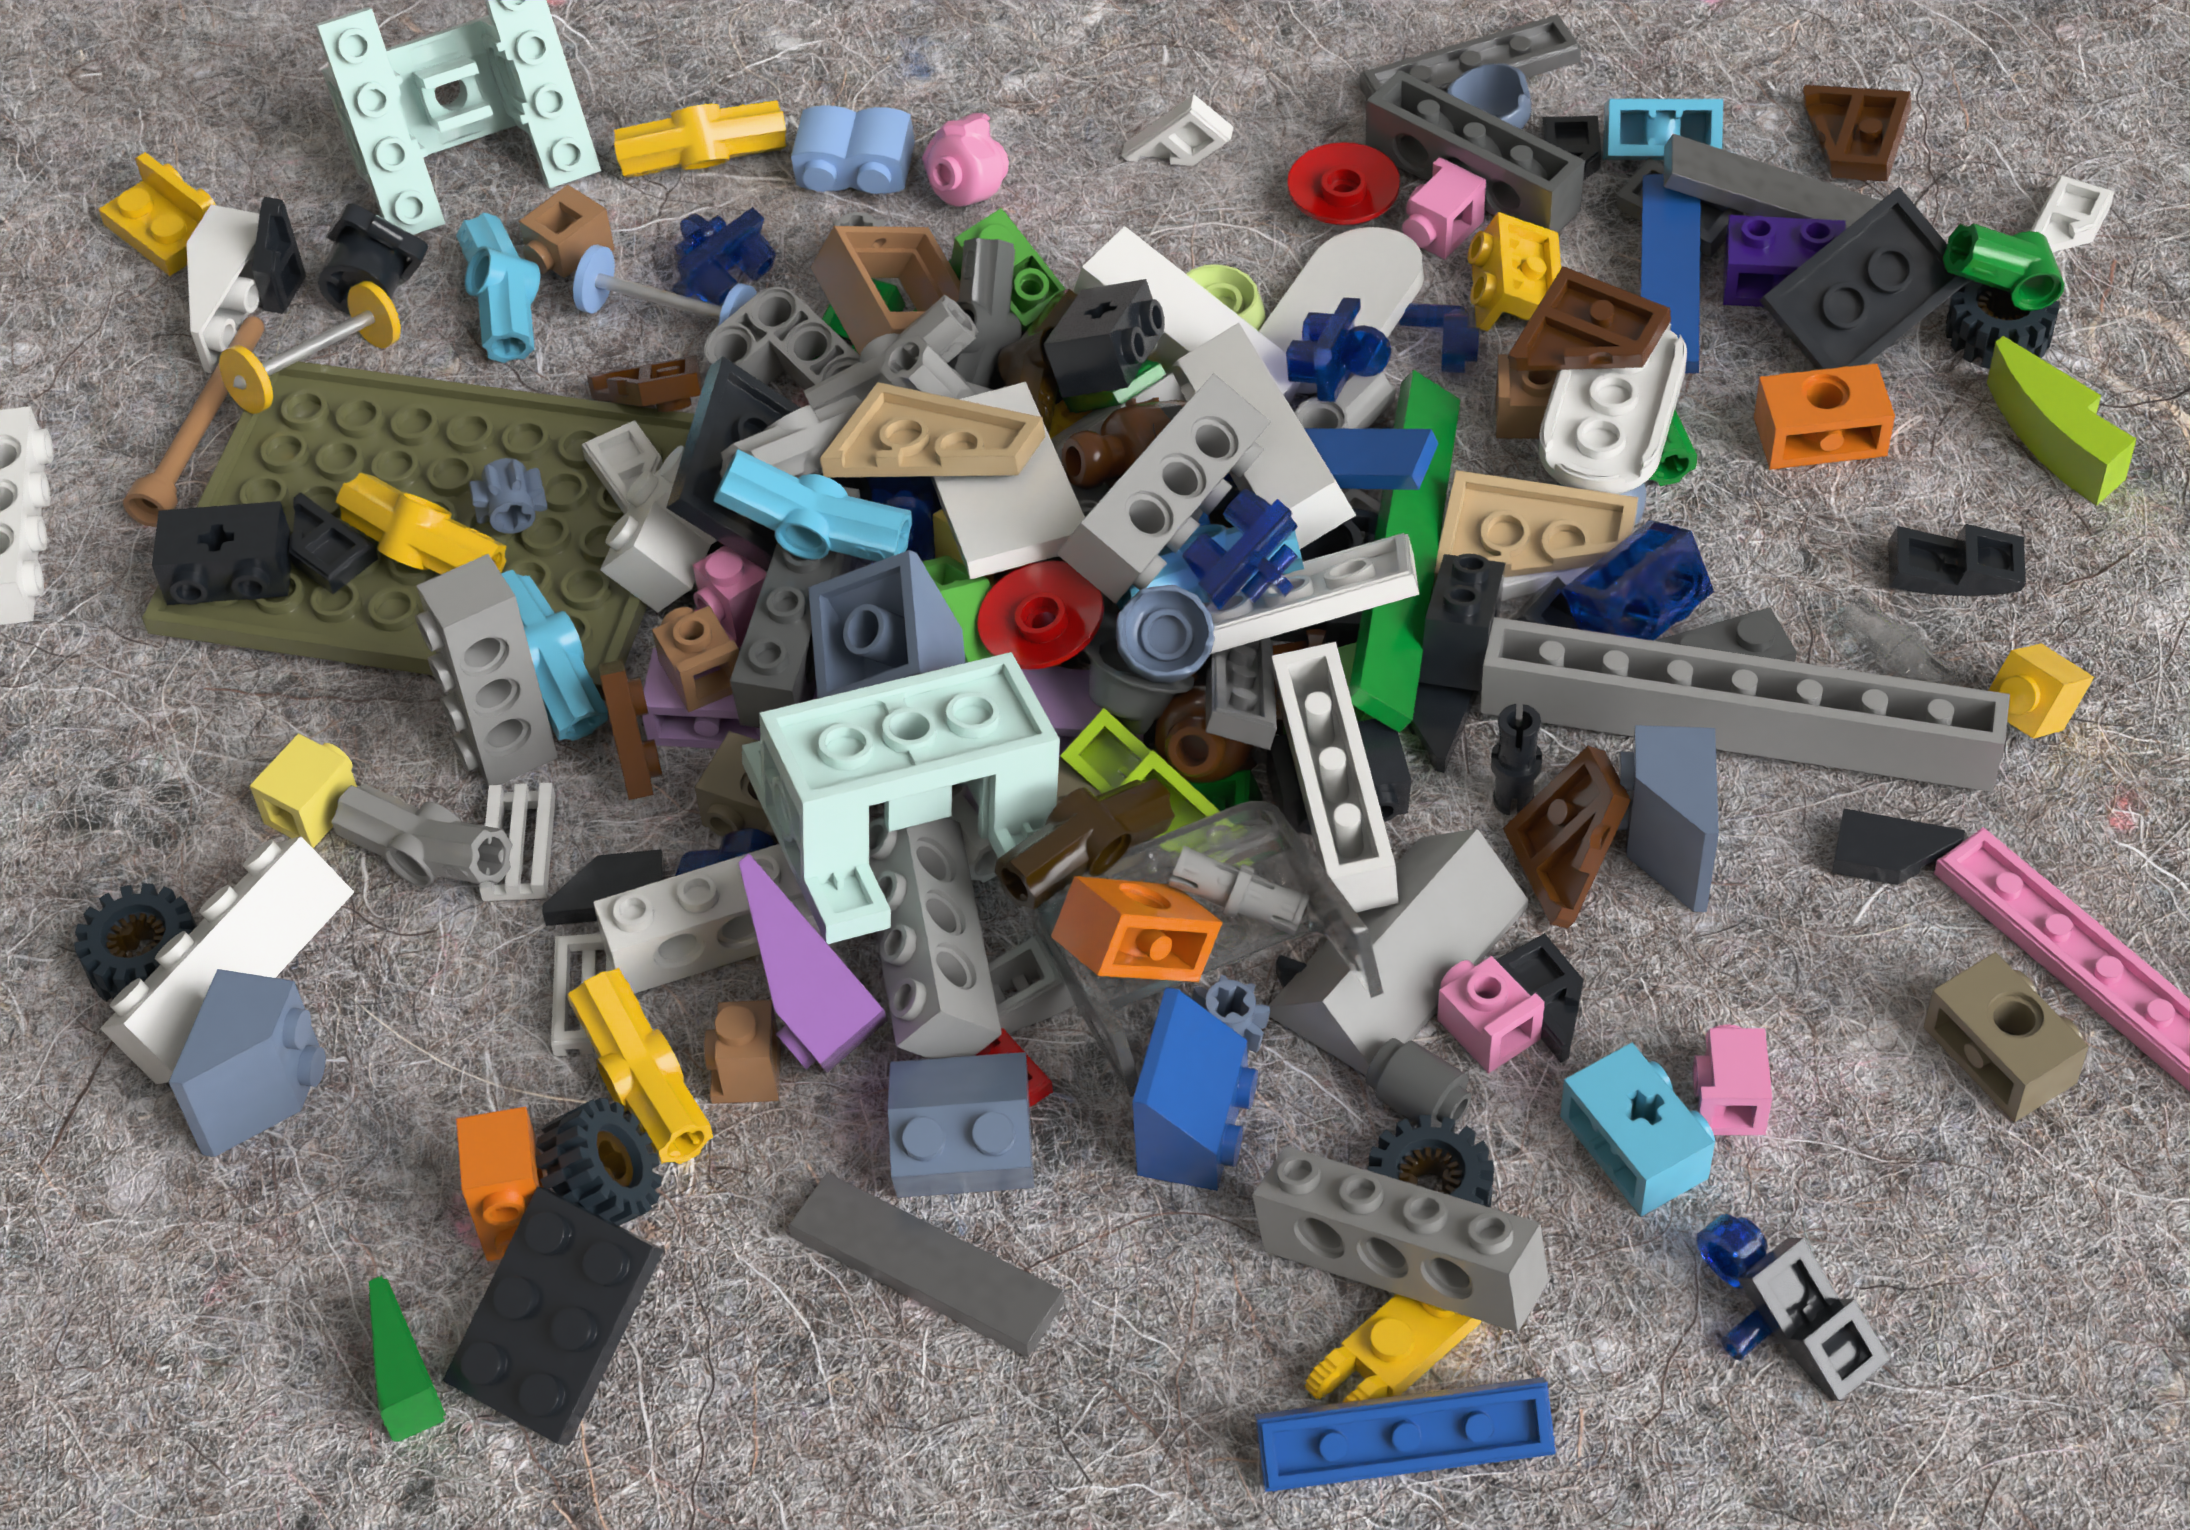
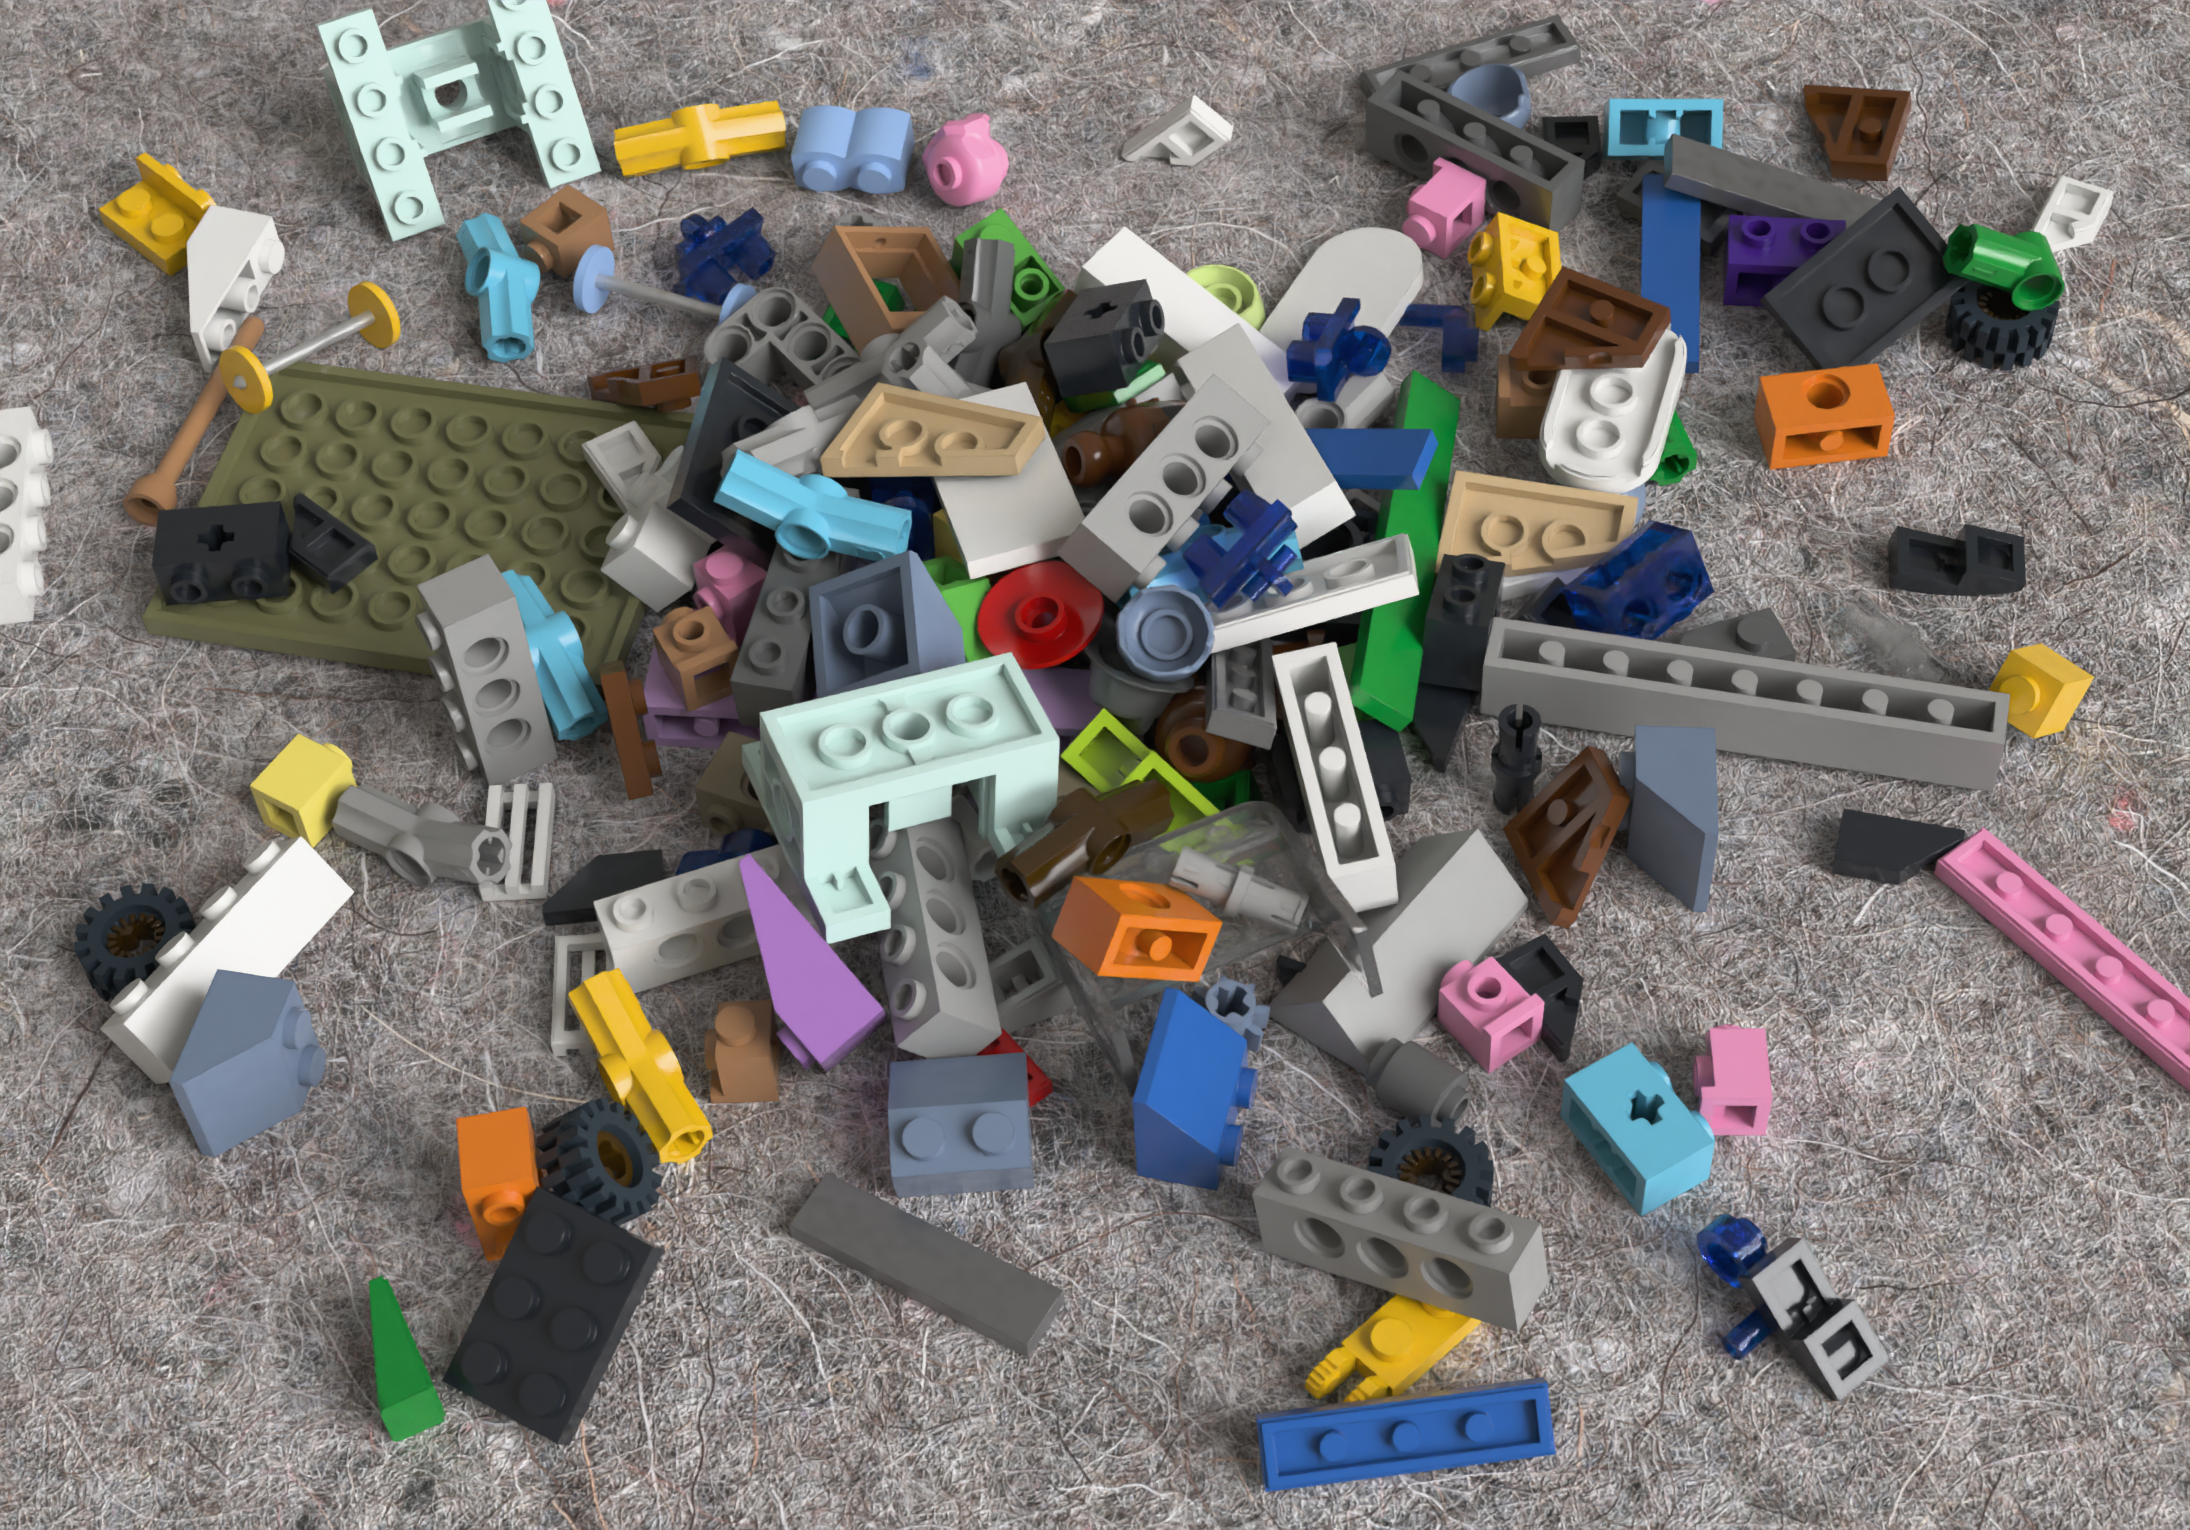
(276, 258): black tile -> none
(367, 251): black piece -> none
(413, 527): yellow piece -> none
(508, 495): sand blue gear -> none
(1343, 183): red dish -> none
(2013, 1070): dark tan brick -> none
(2059, 421): lime slope -> none

